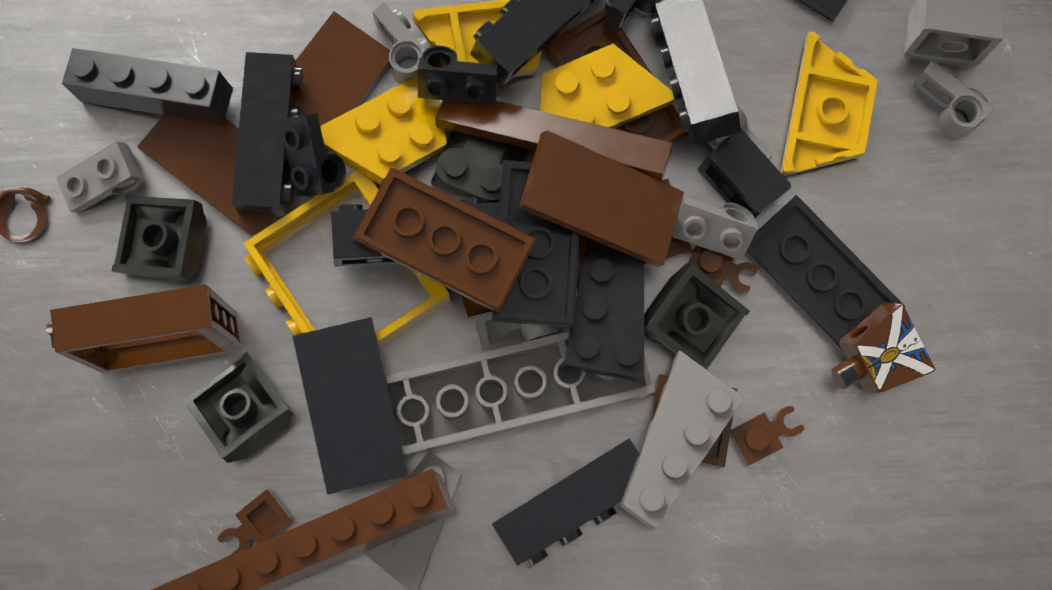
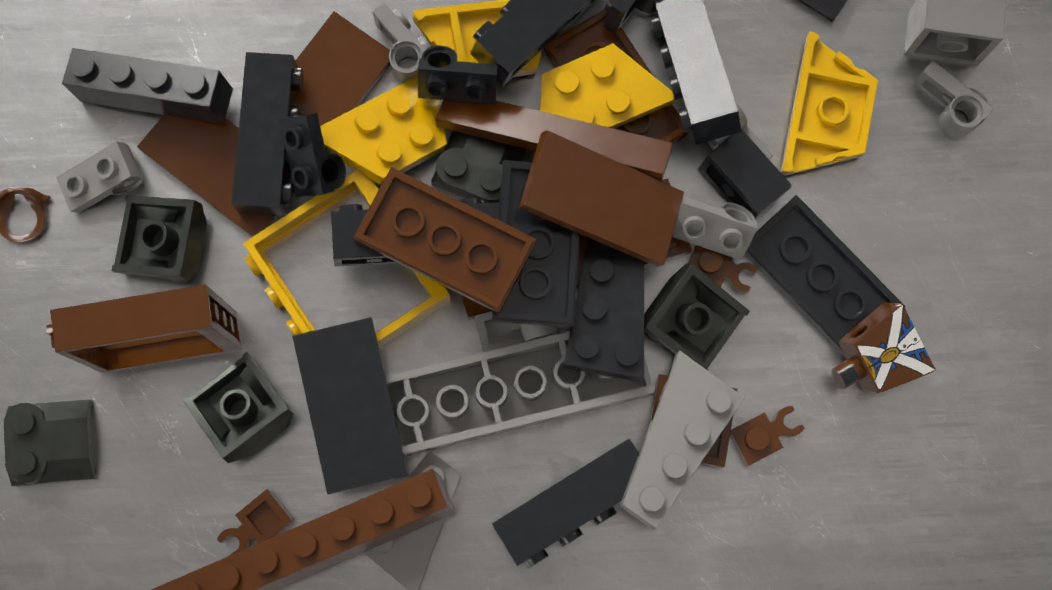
(49, 442): none -> pearl dark grey slope

